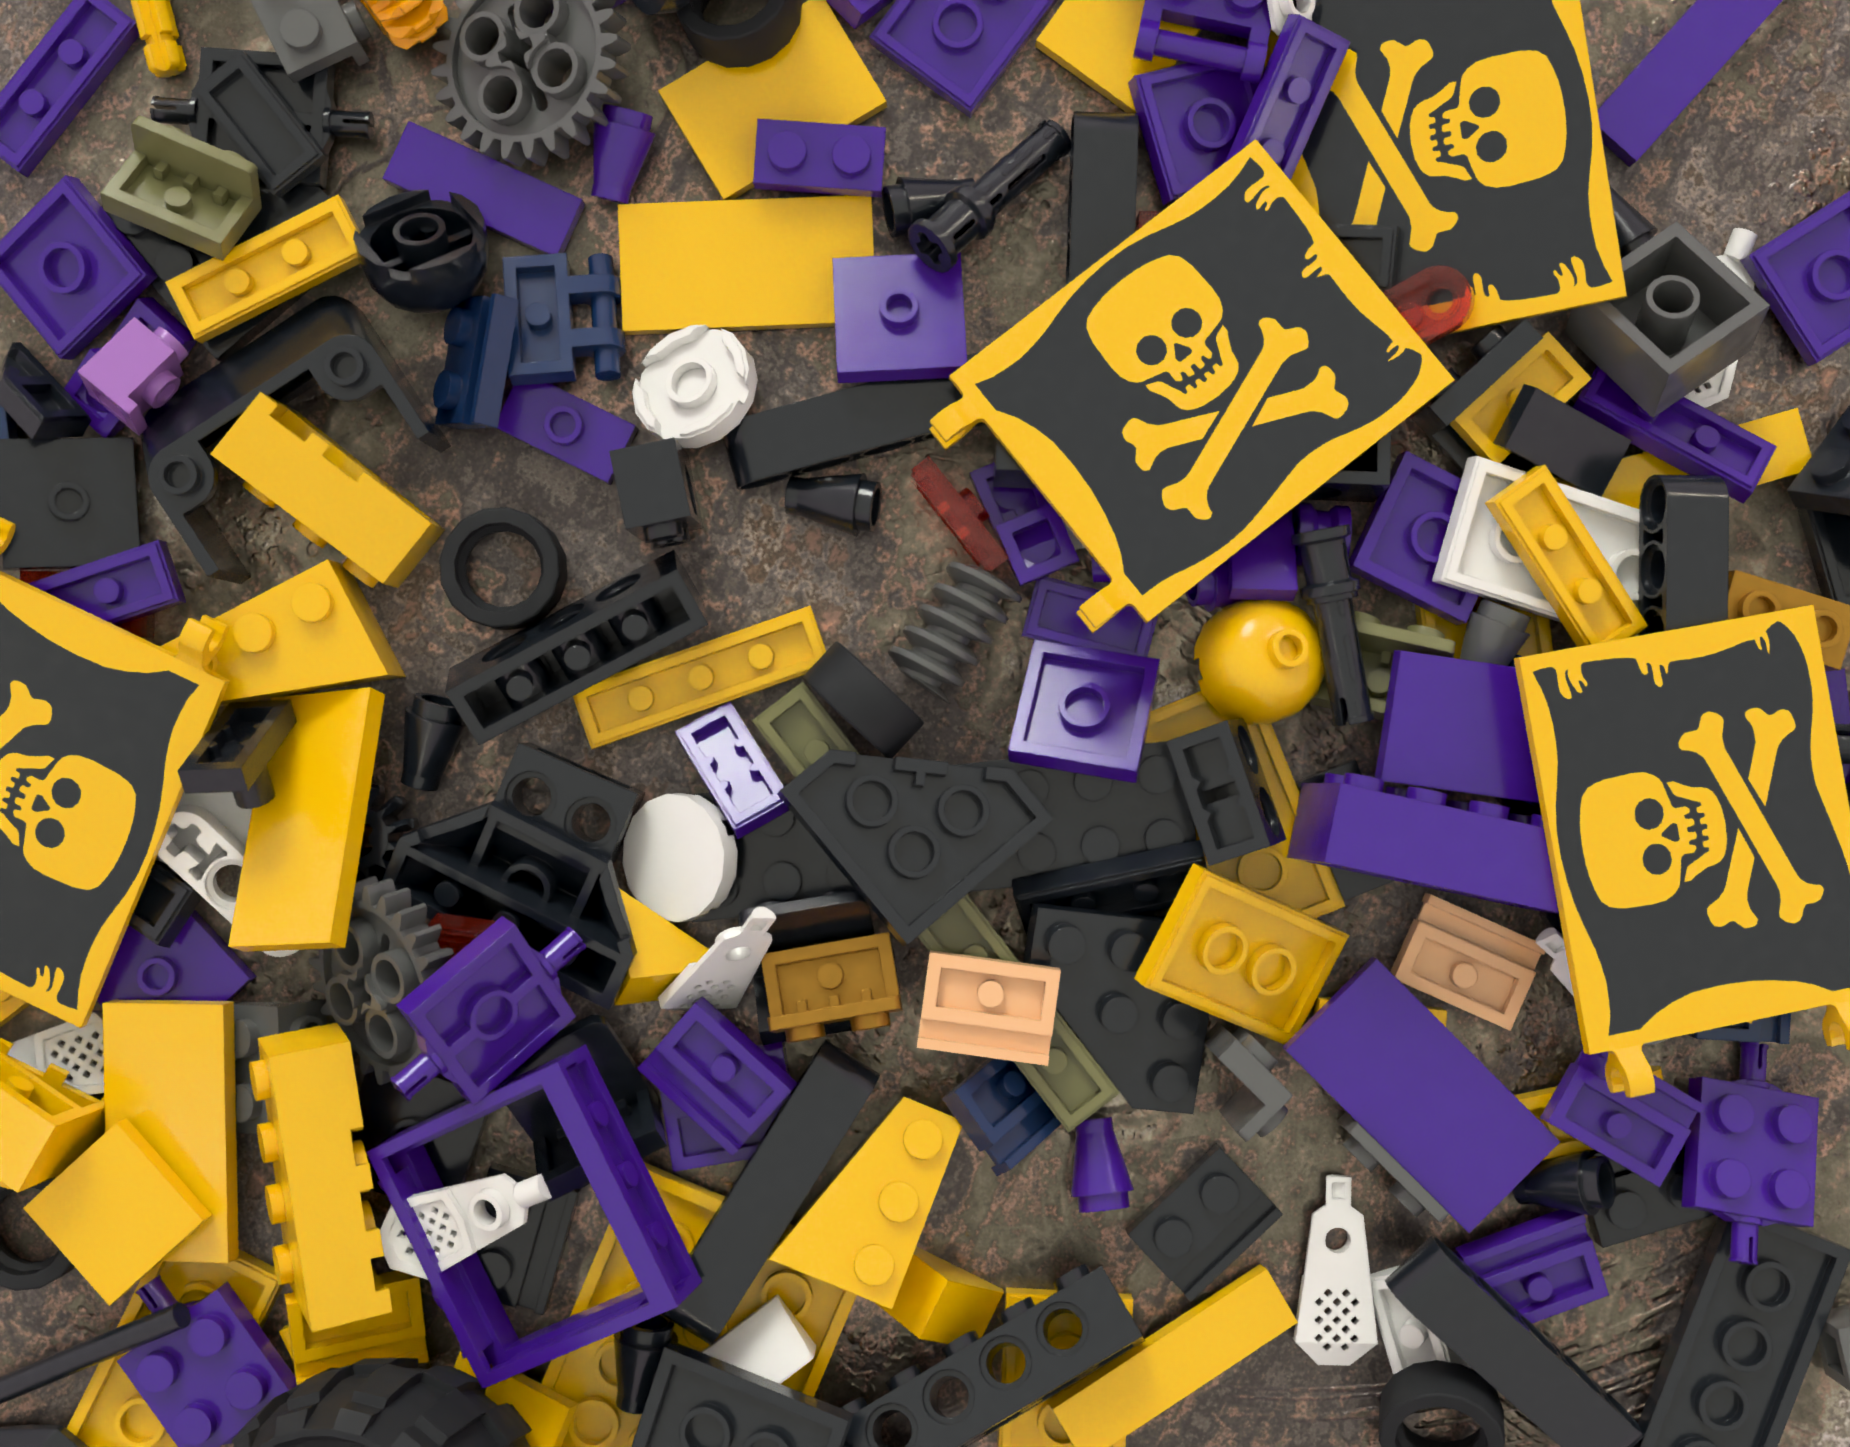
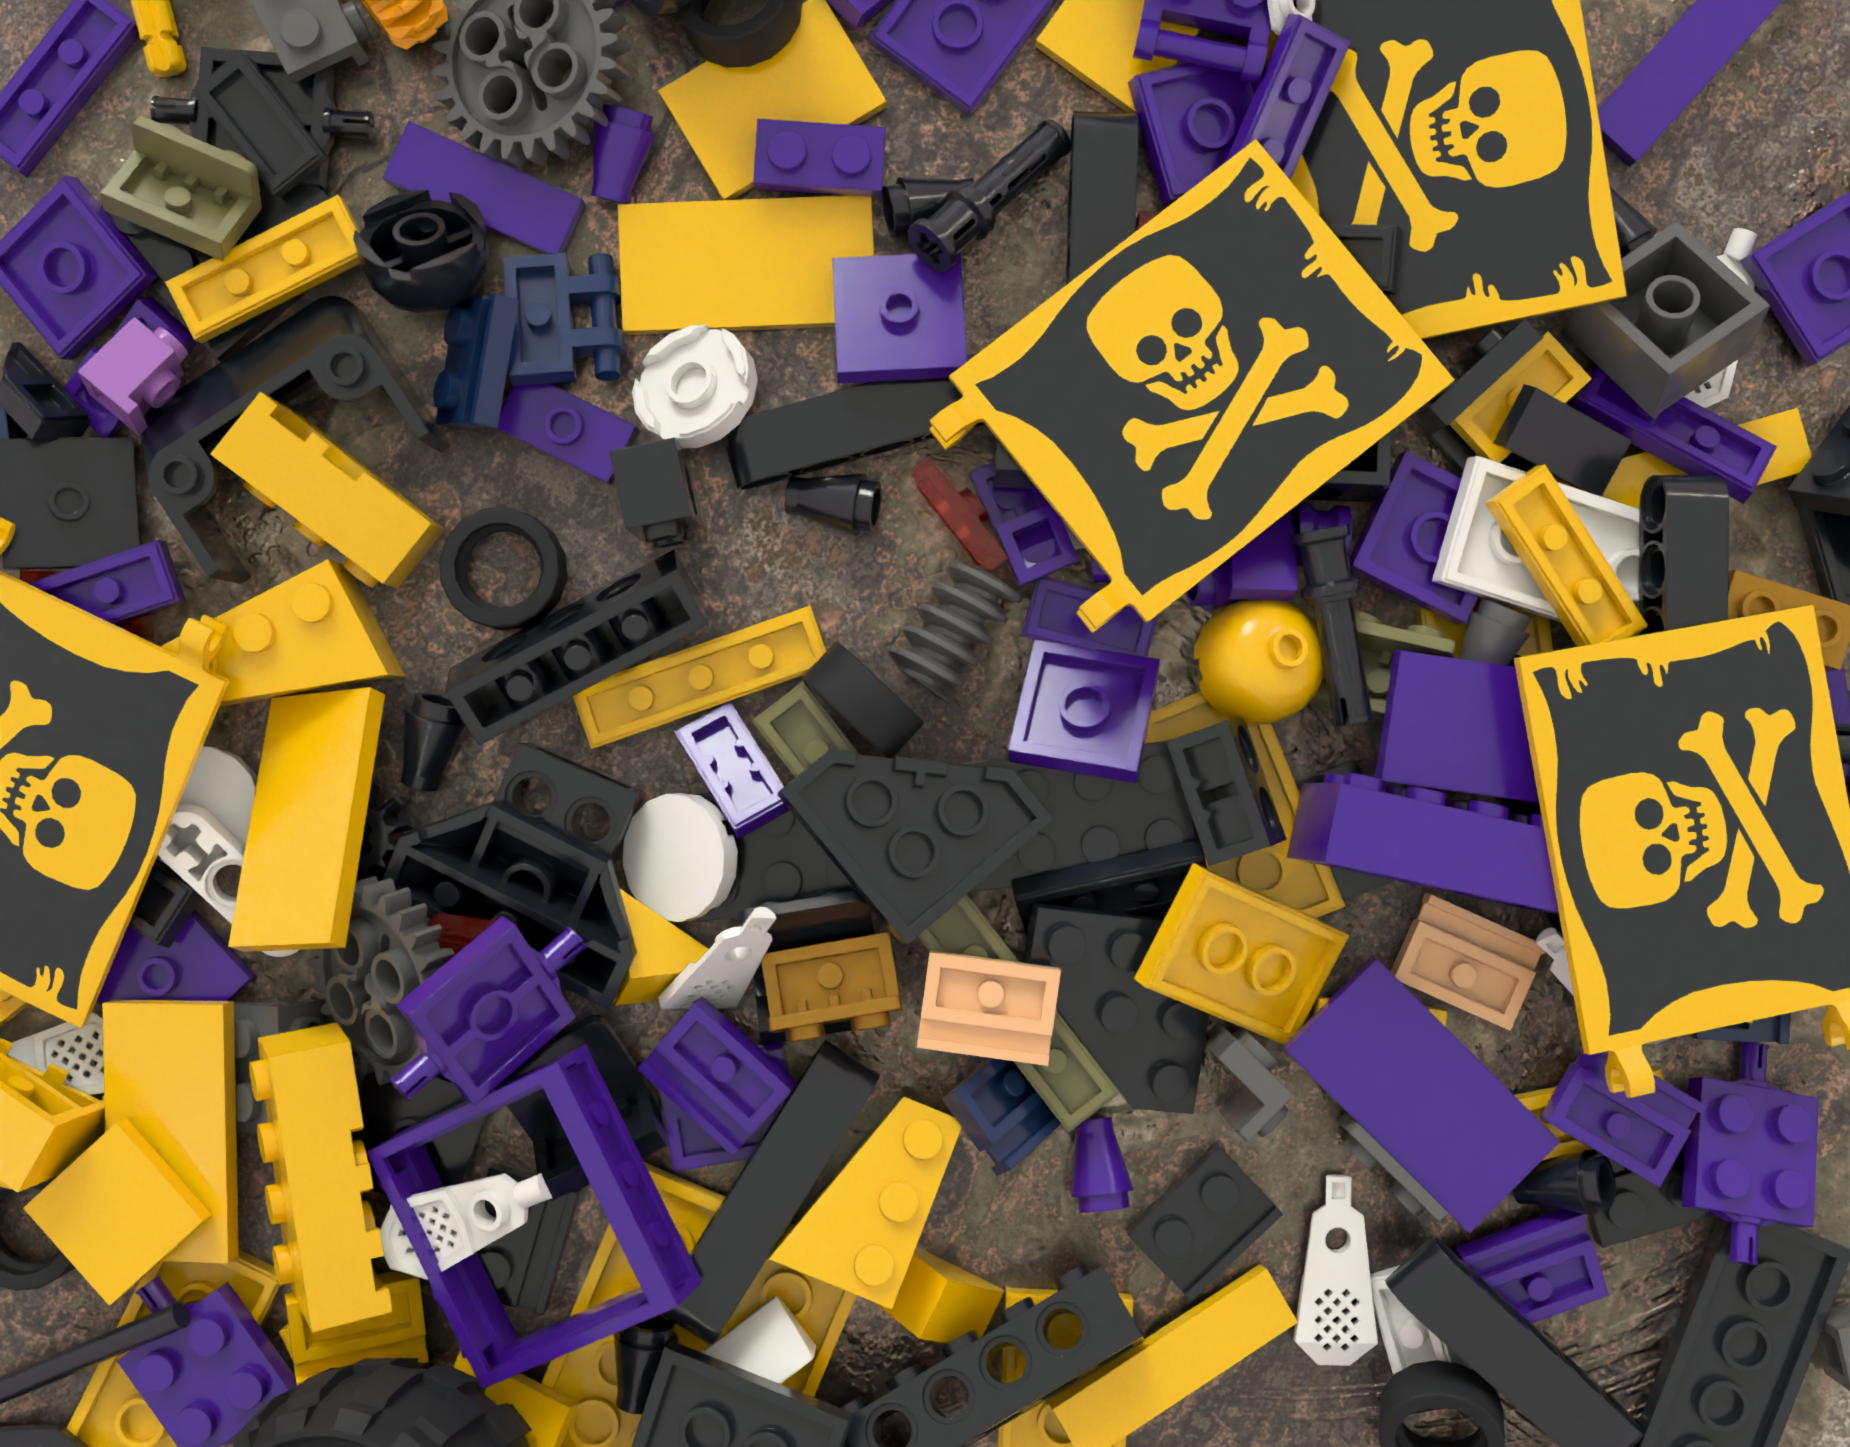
(237, 752): tile -> none
(1414, 296): clear red plate -> none

